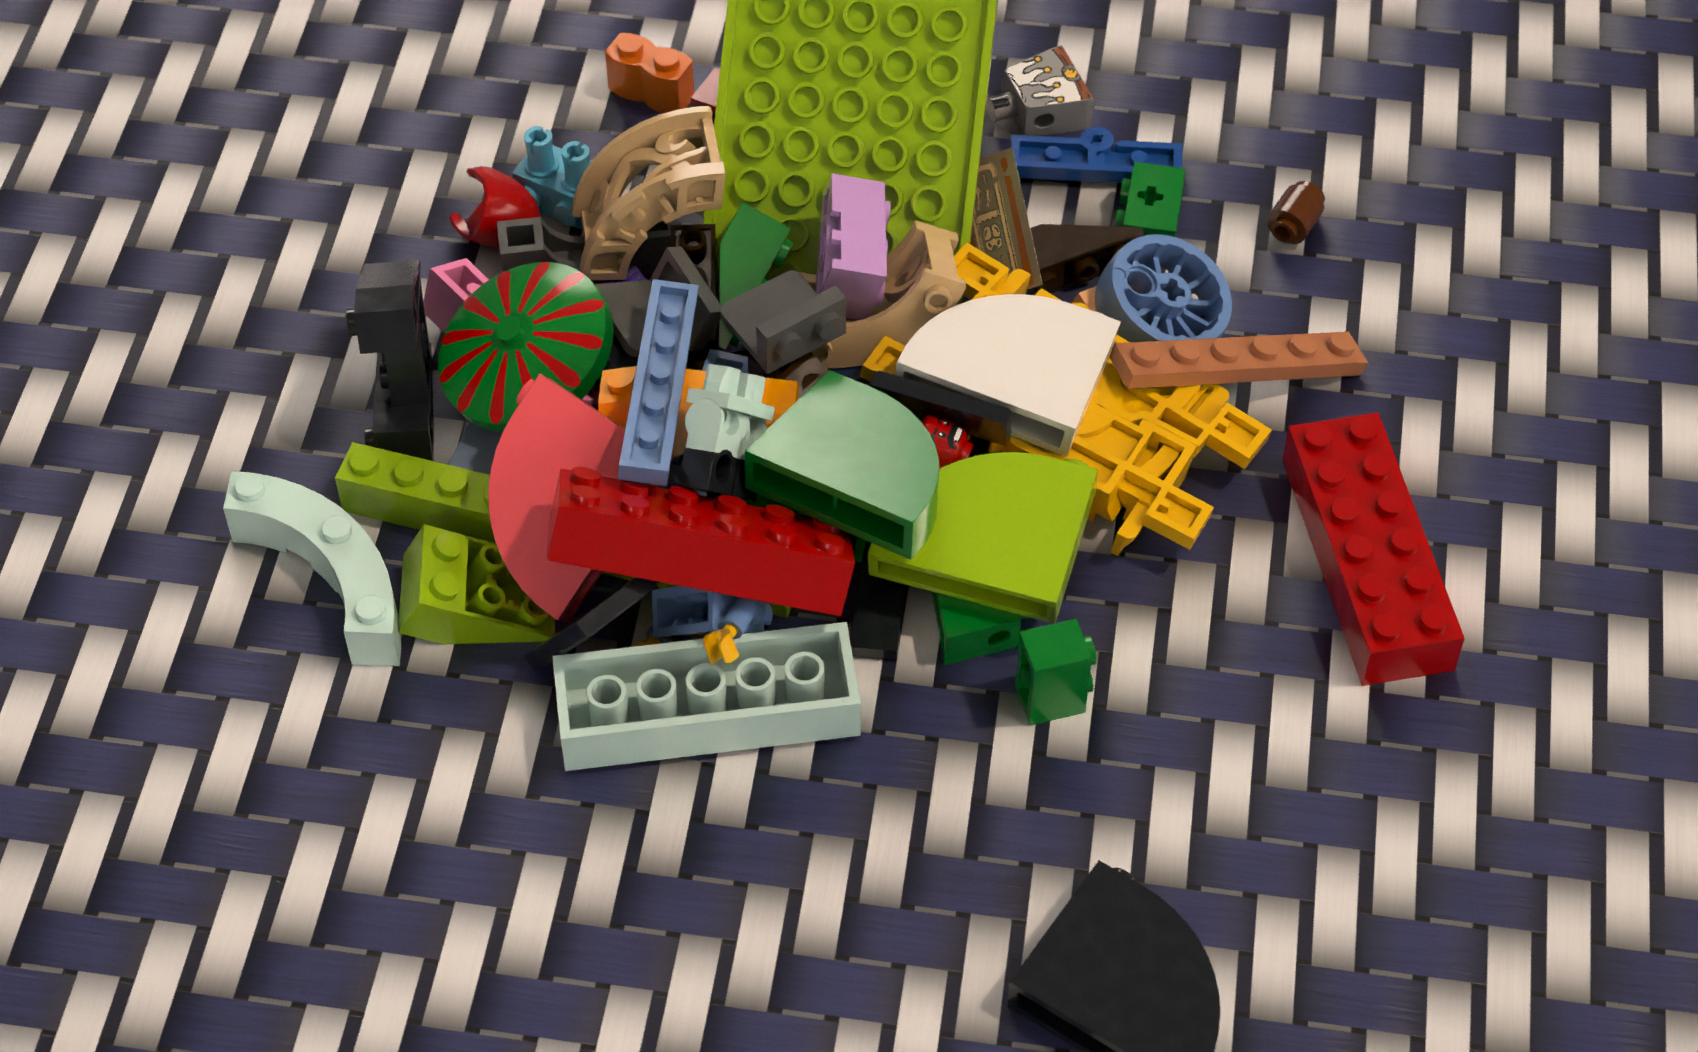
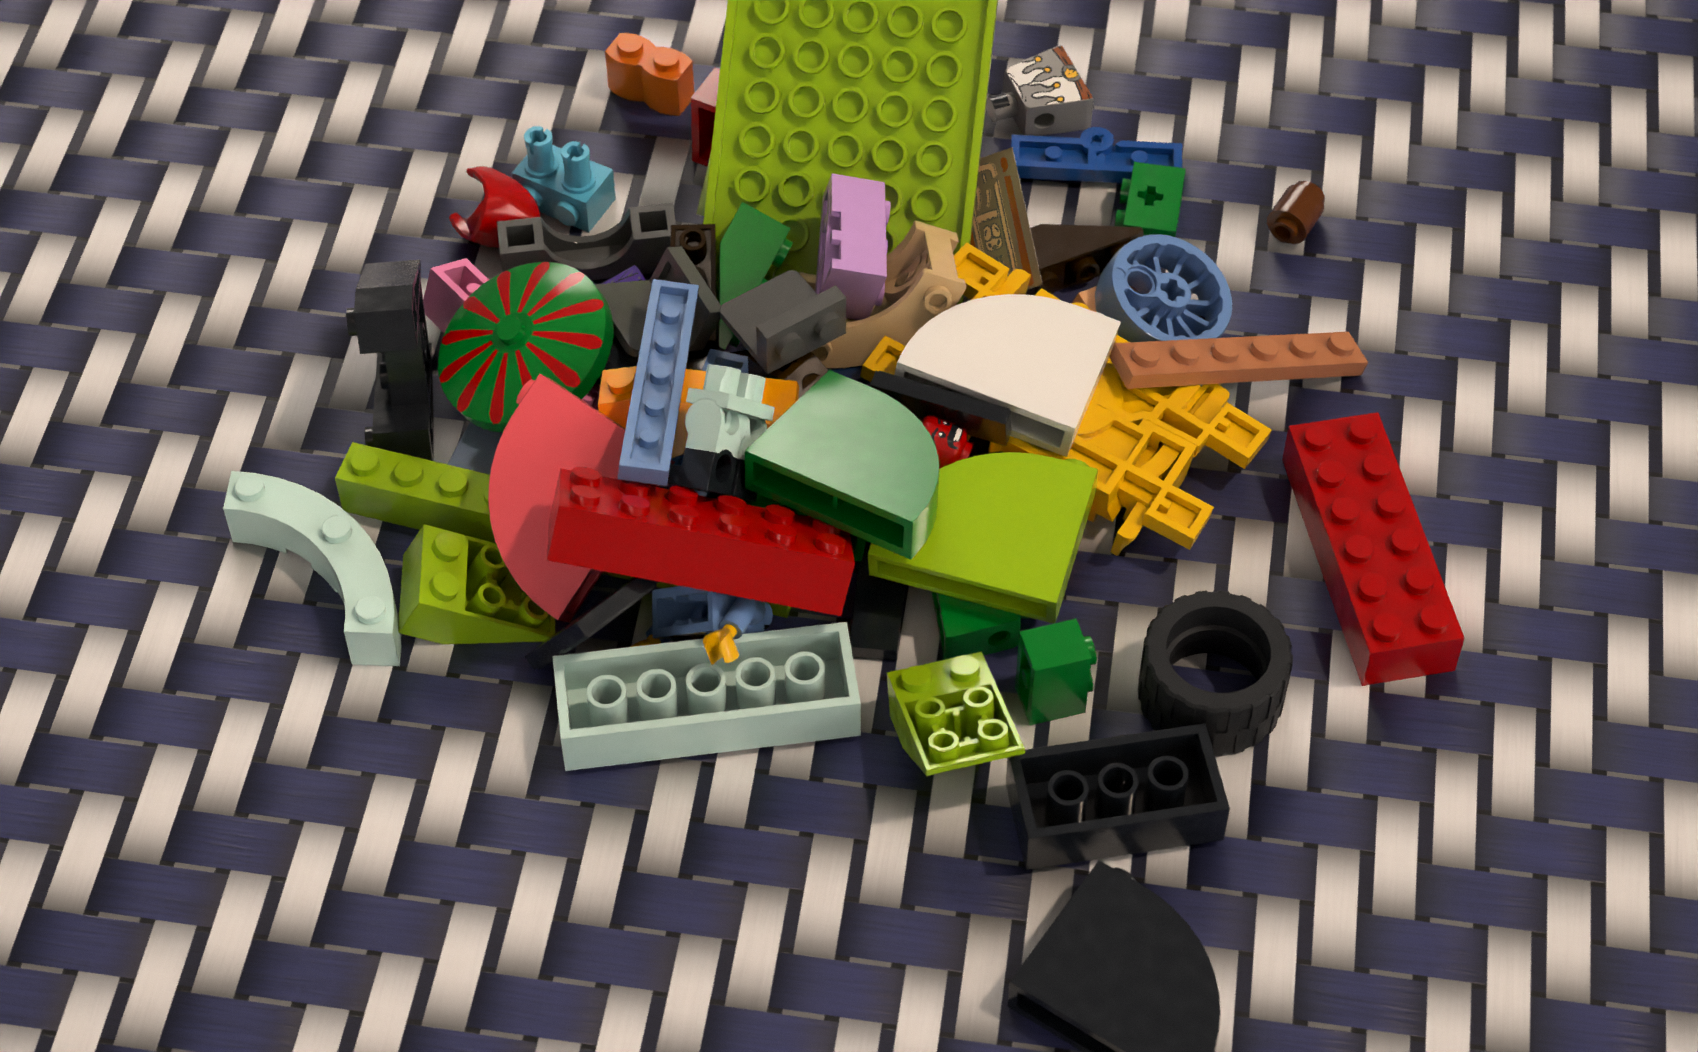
(680, 185): tan fence -> none
(951, 714): none -> lime slope
(1116, 796): none -> black brick
(1226, 627): none -> black tyre

